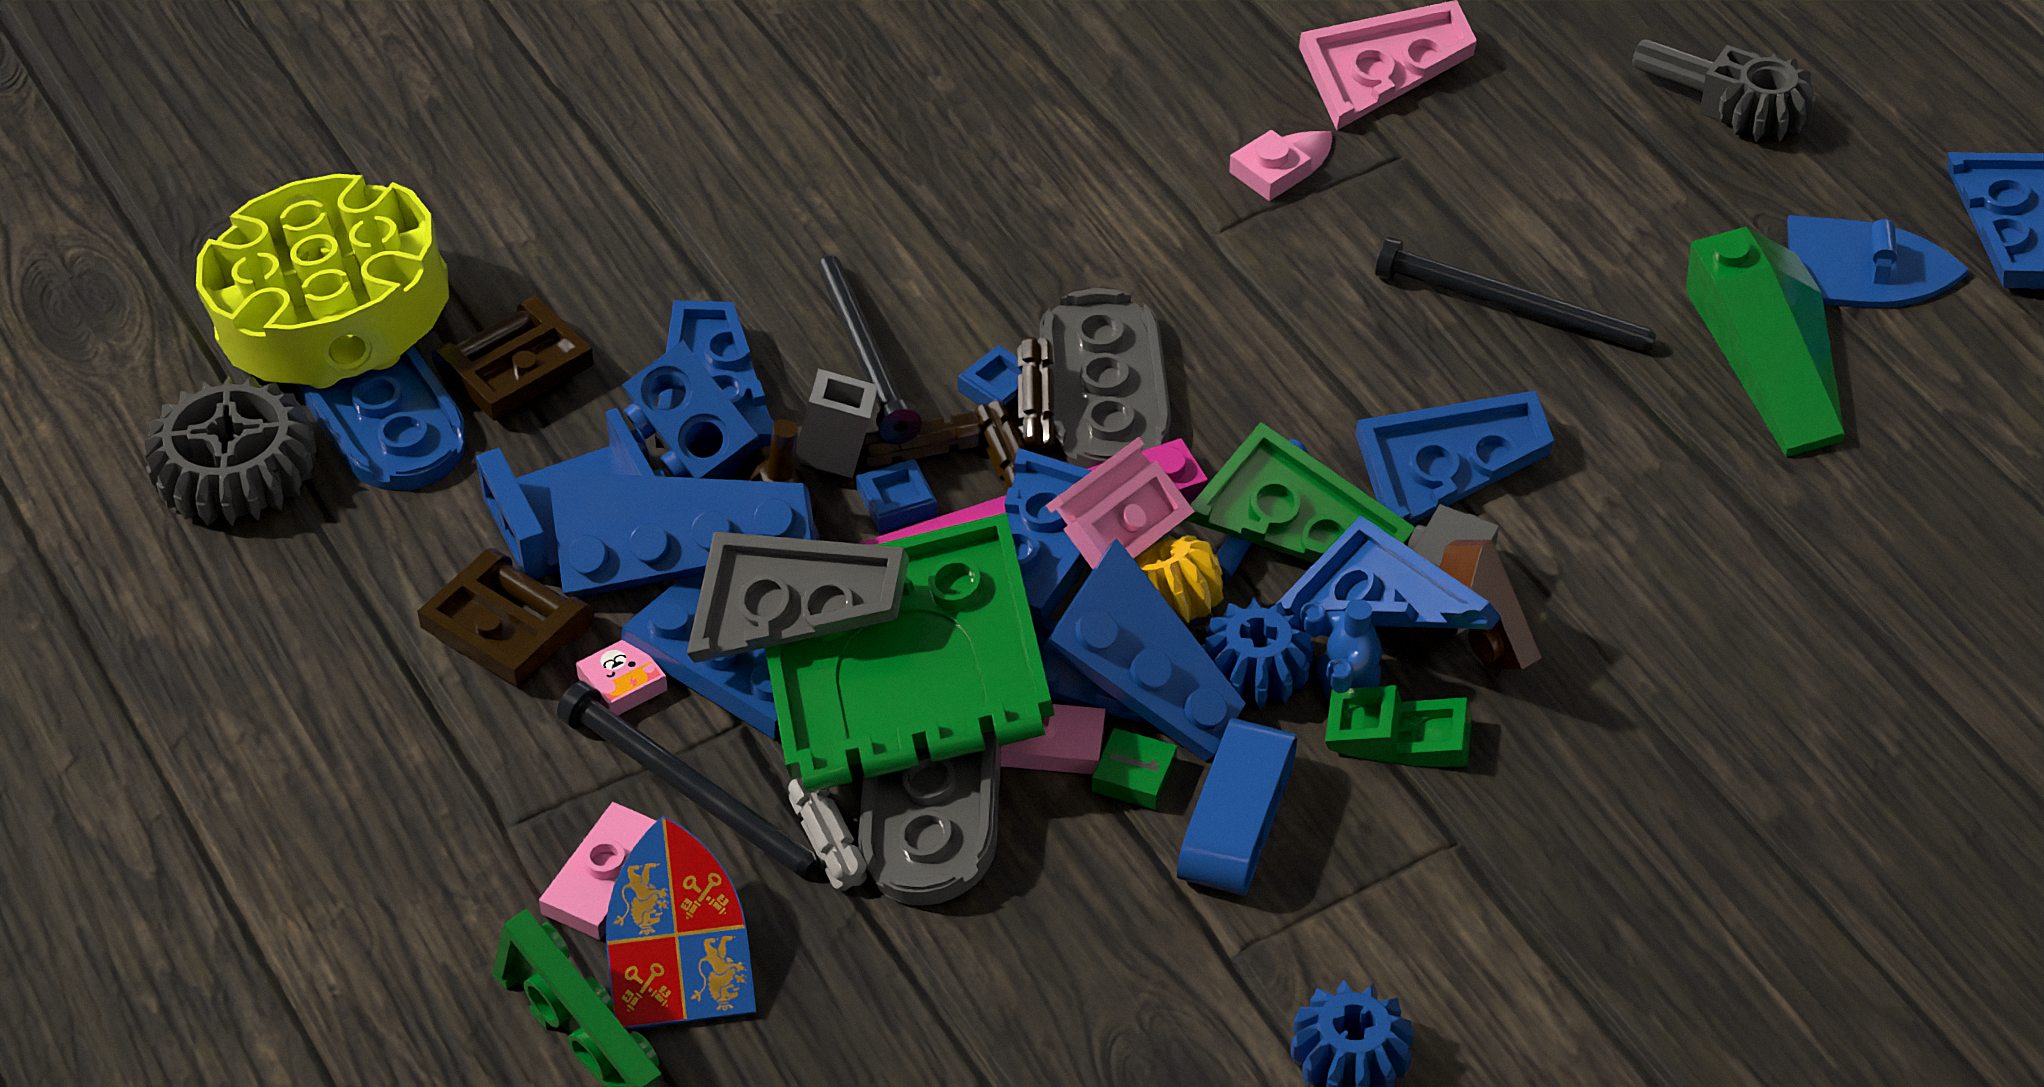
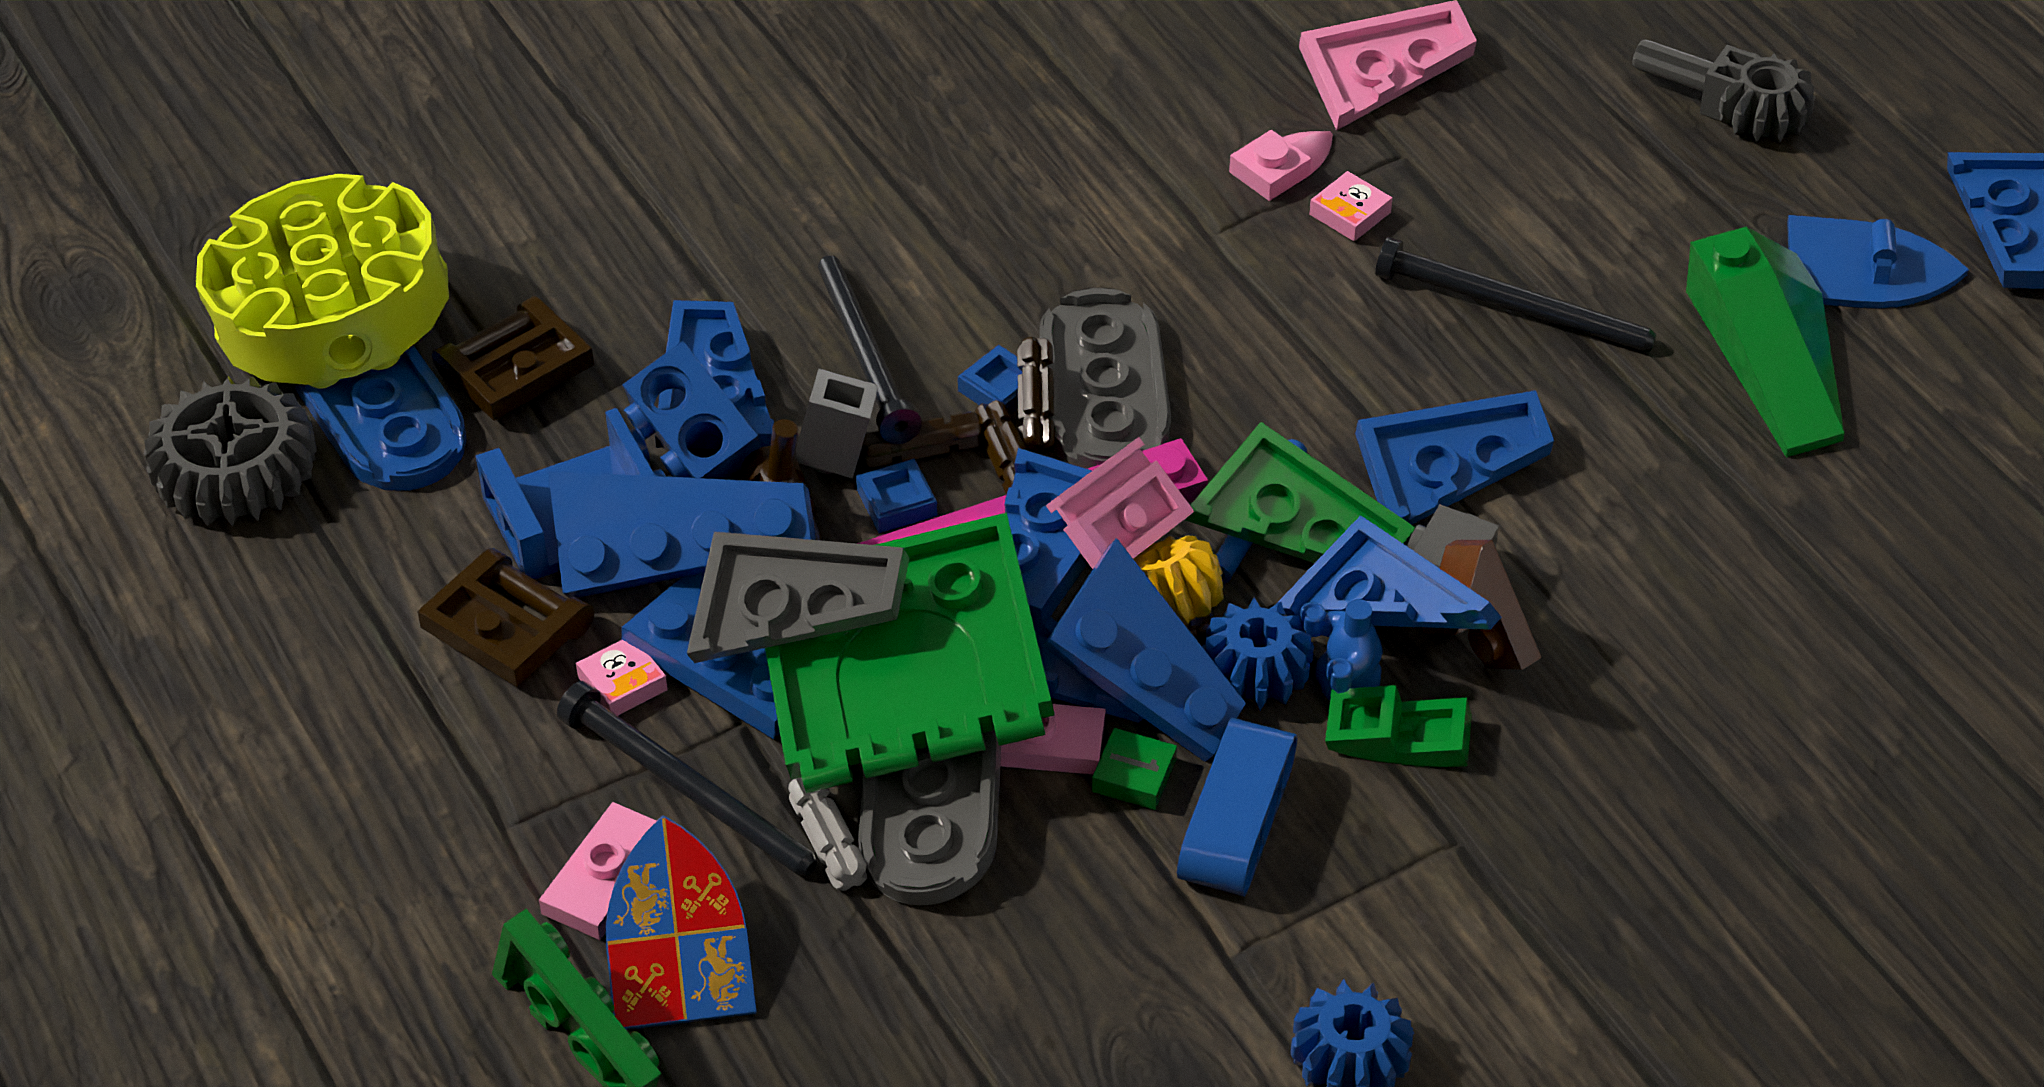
(1350, 206): none -> bright pink tile

